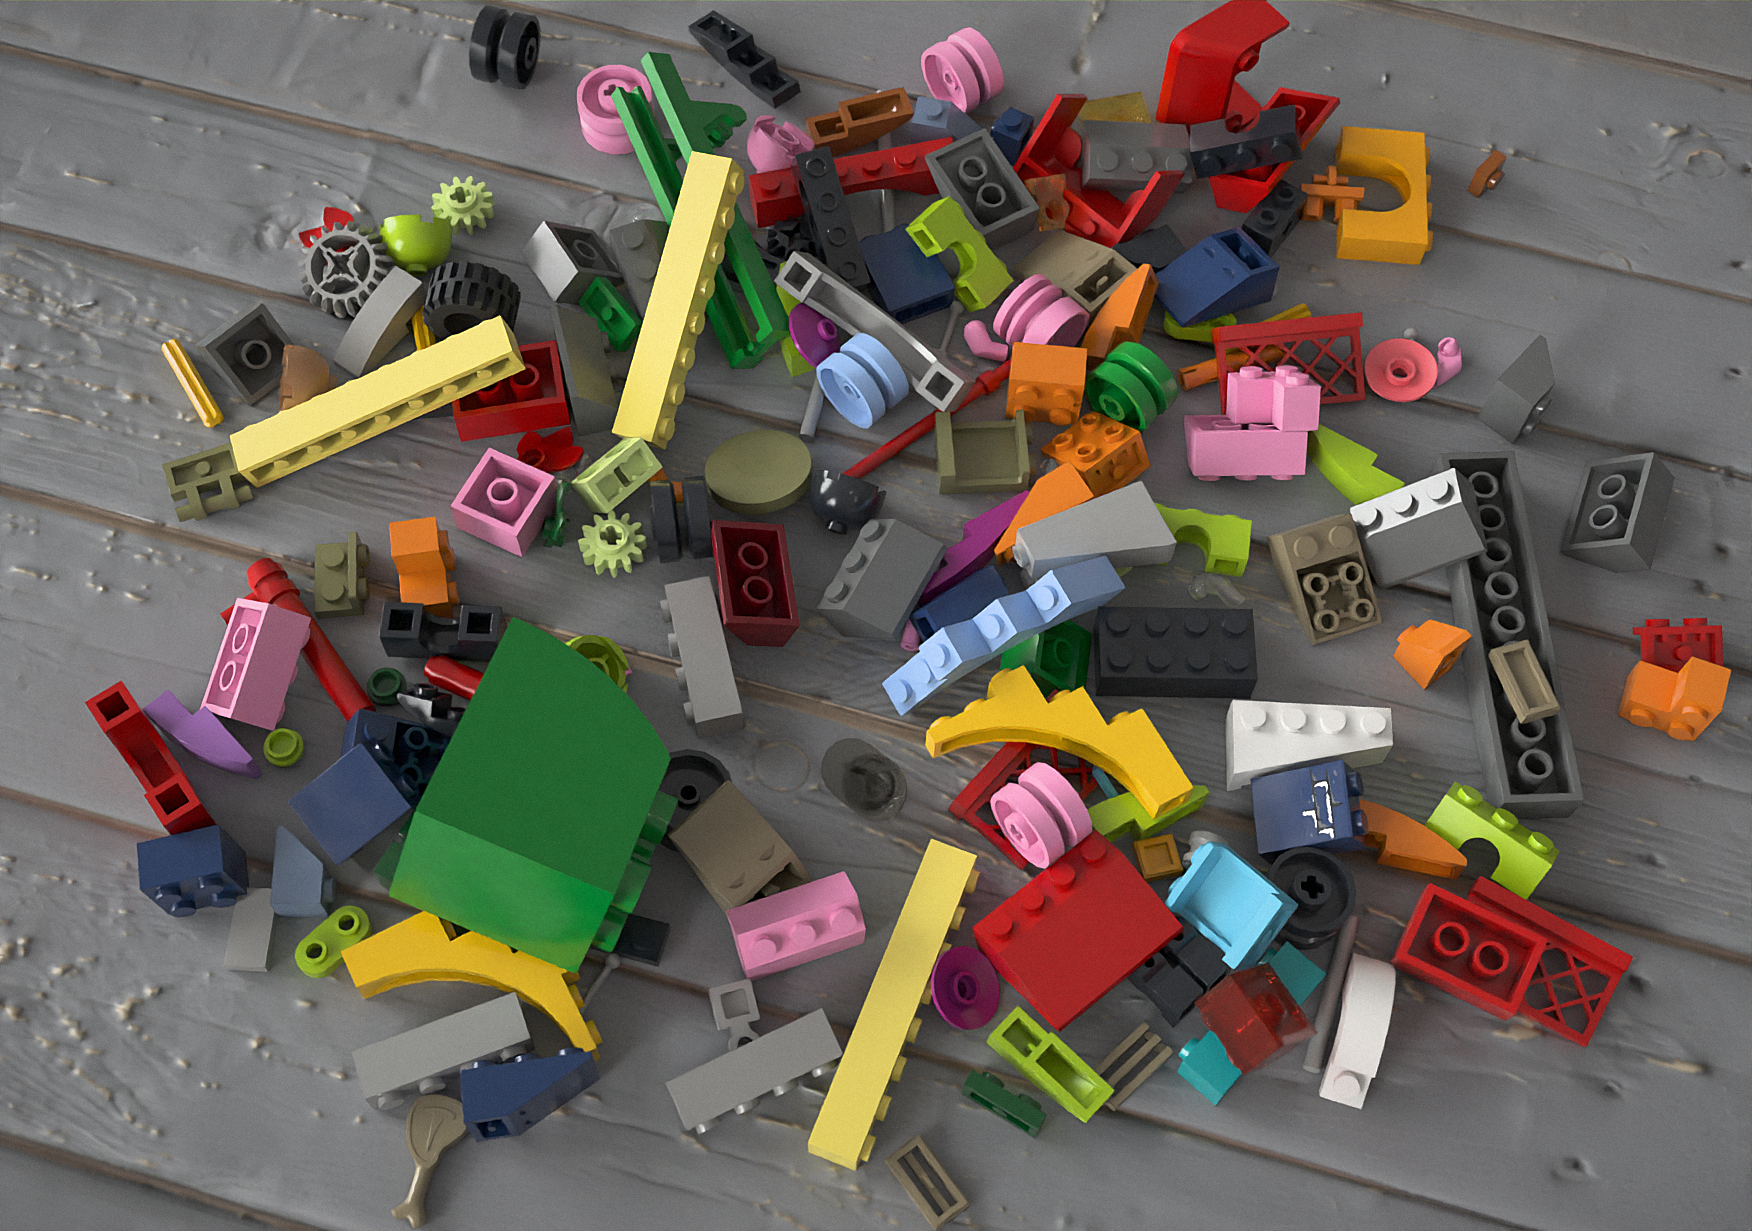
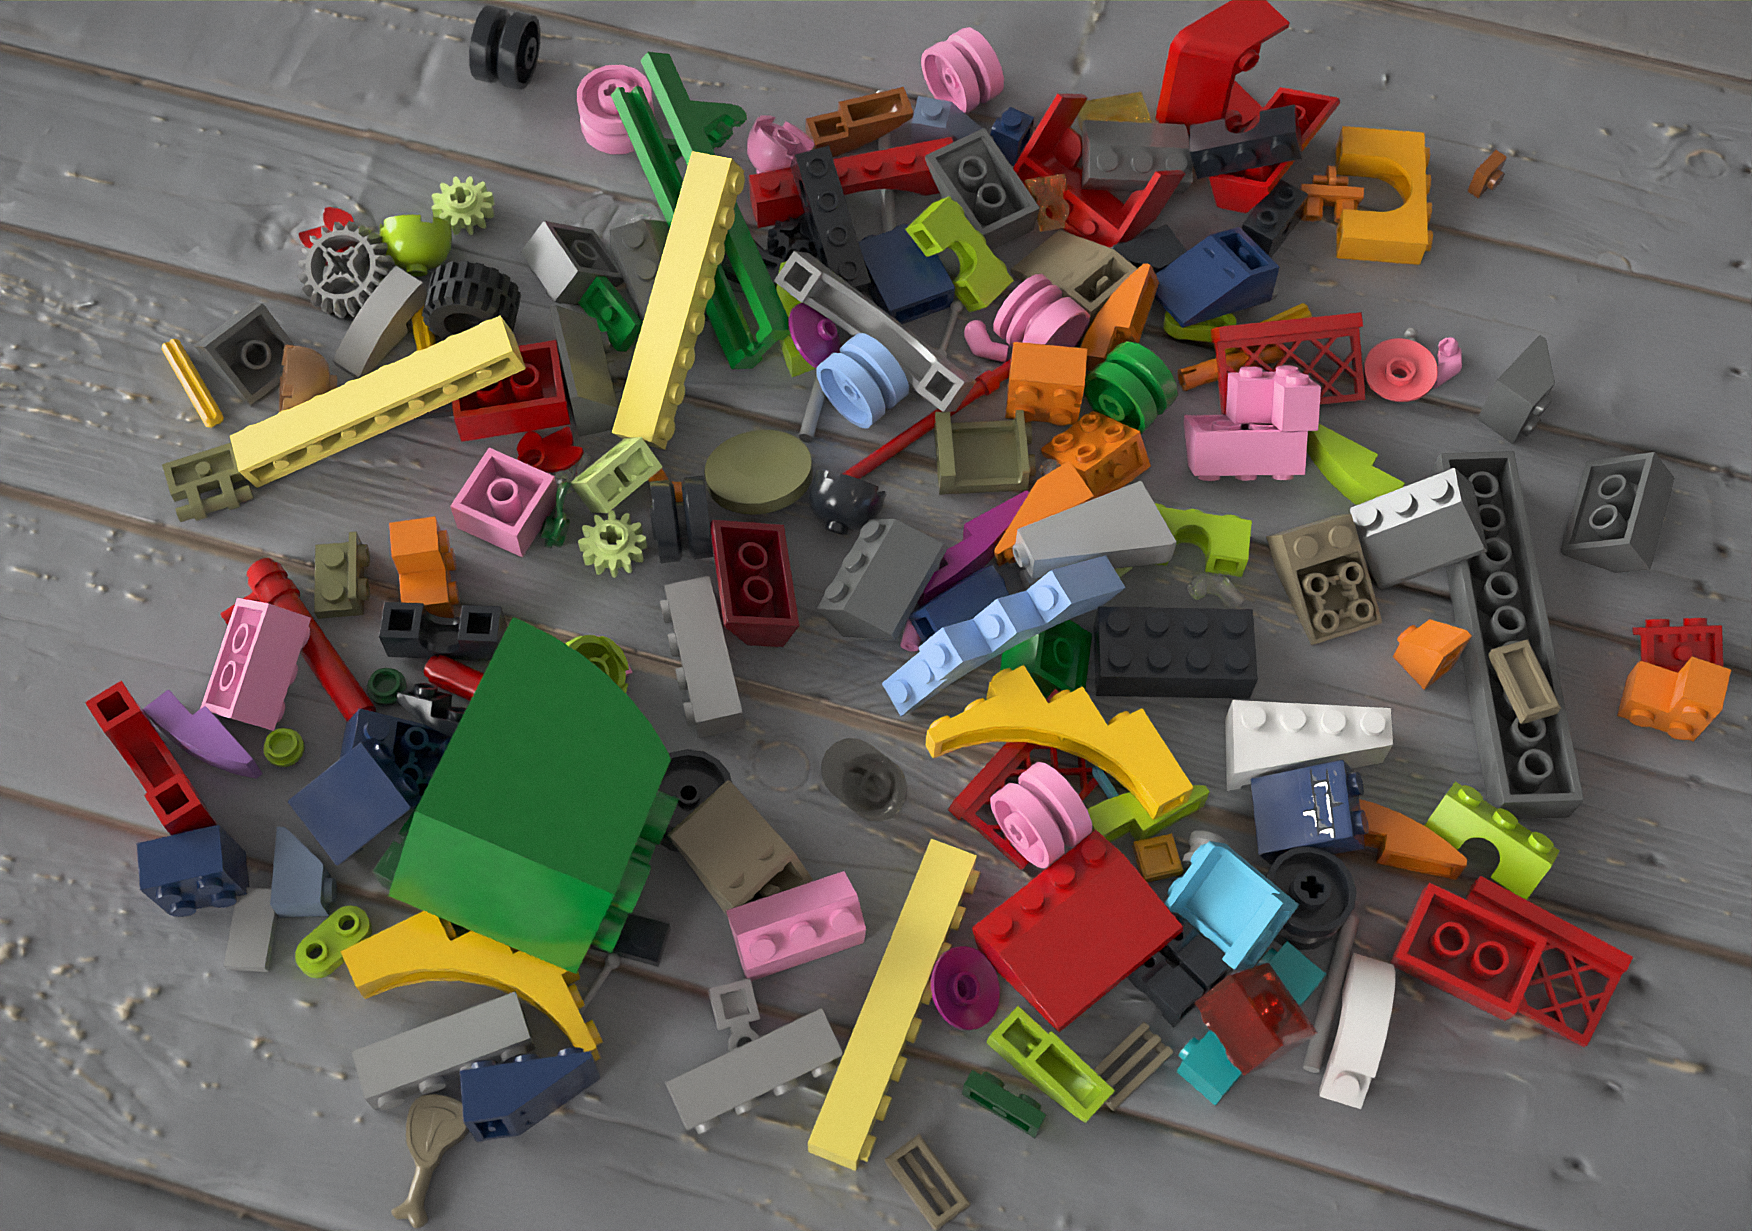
(745, 61): black slope -> none

